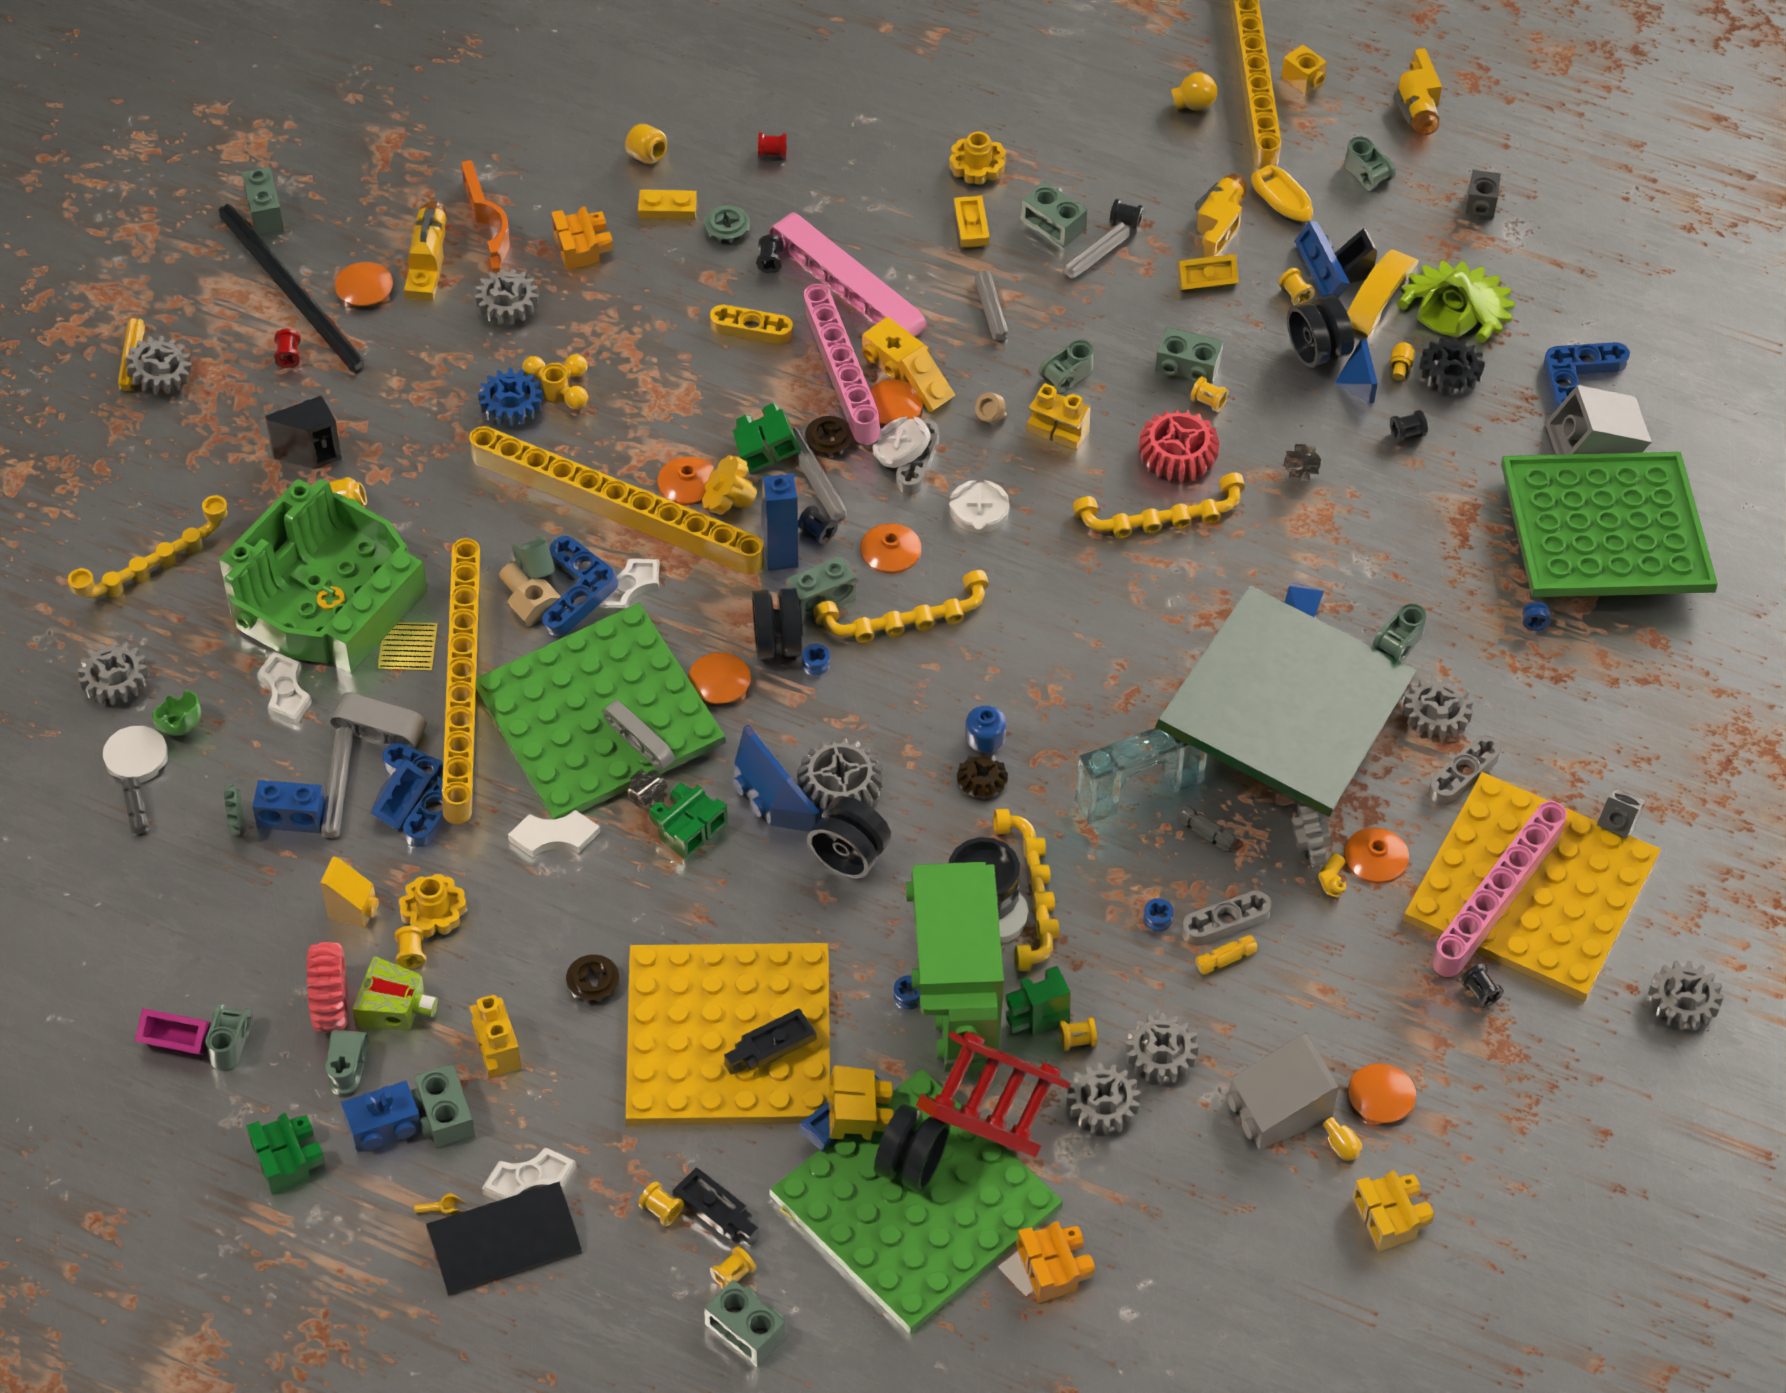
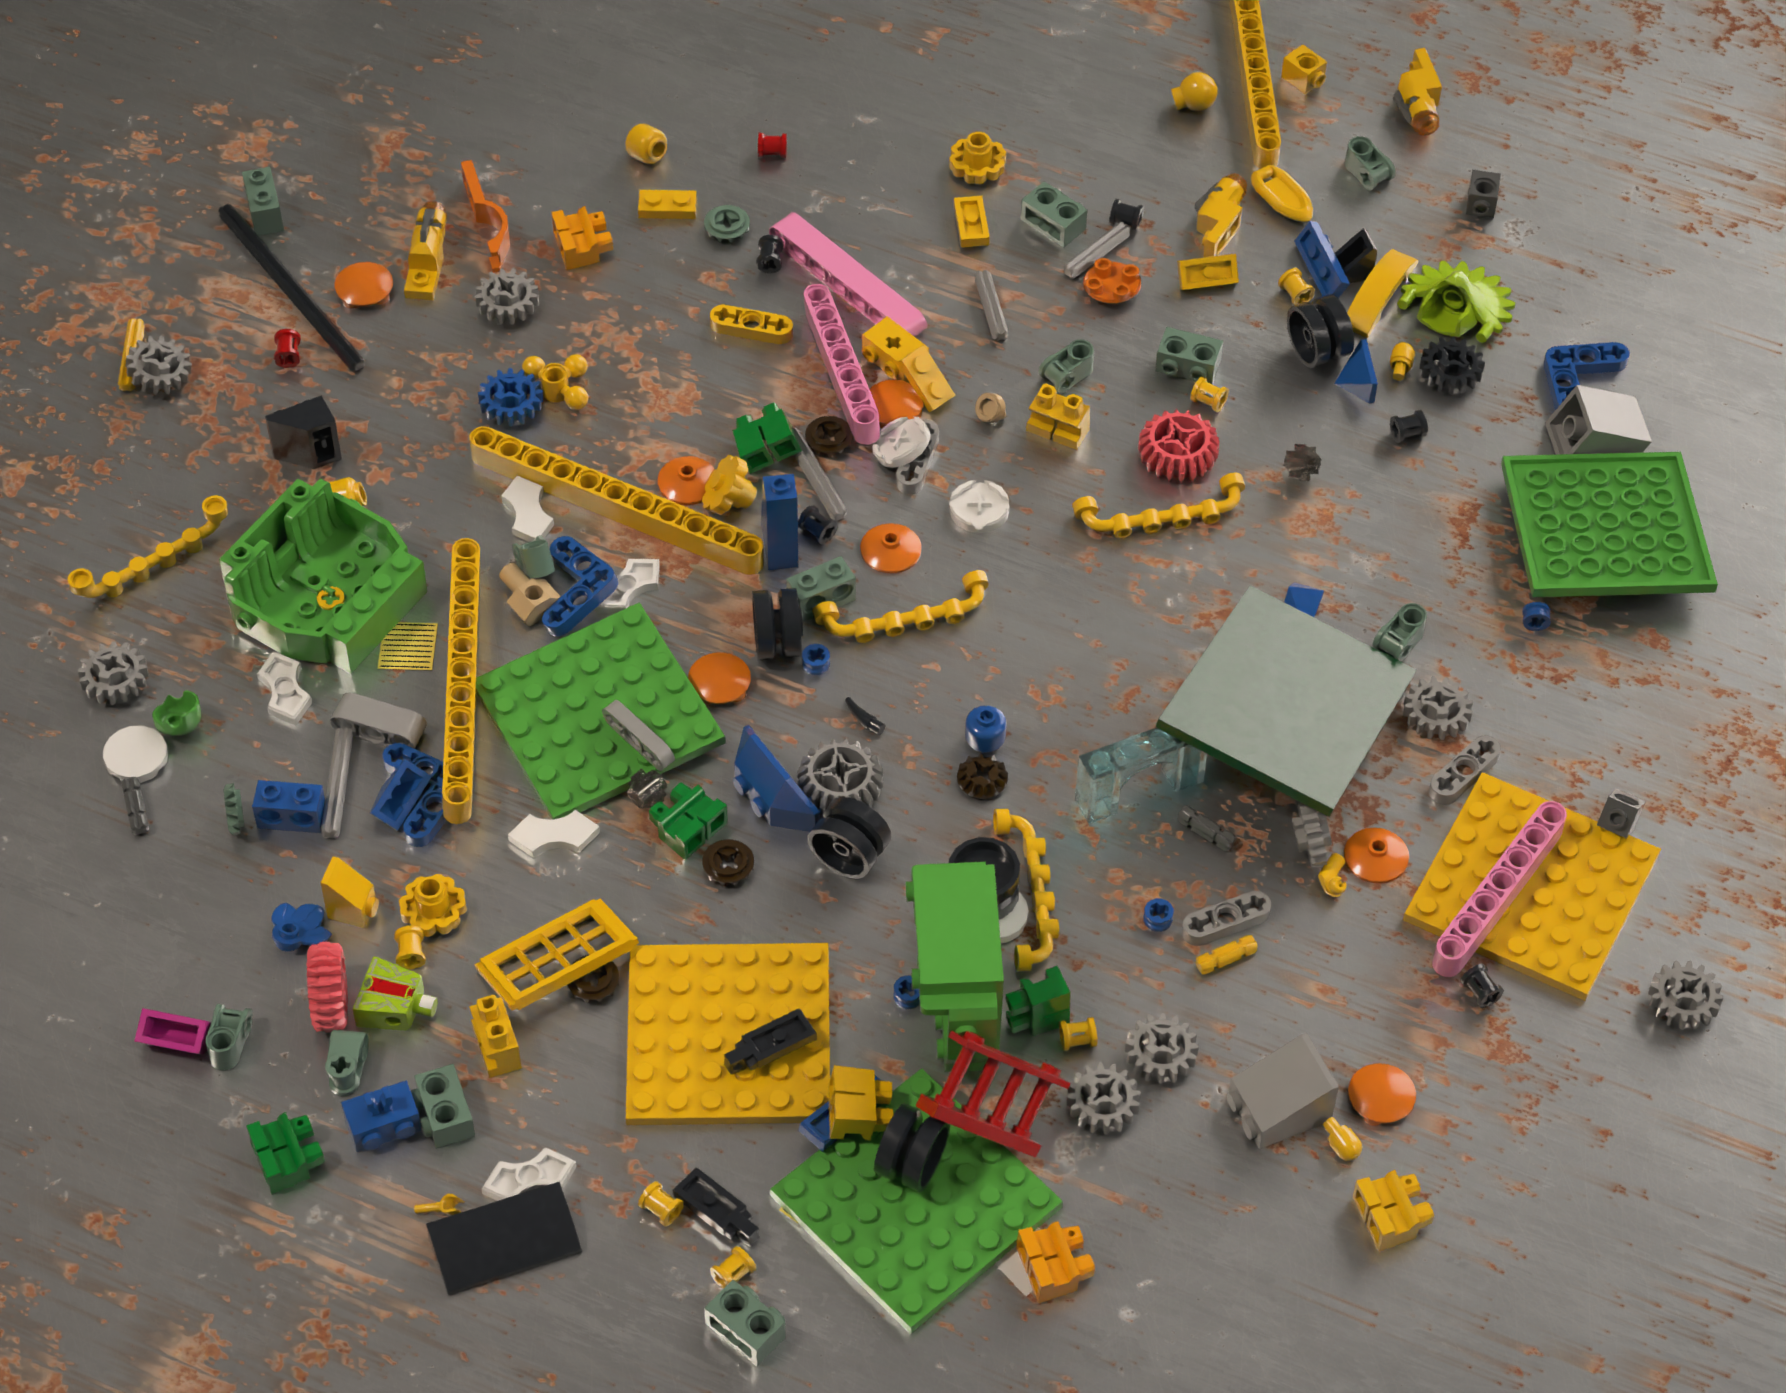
(298, 926): none -> blue plate
(503, 984): none -> yellow piece
(524, 500): none -> white tile
(728, 850): none -> dark brown gear
(864, 718): none -> black helmet
(1112, 281): none -> orange dish

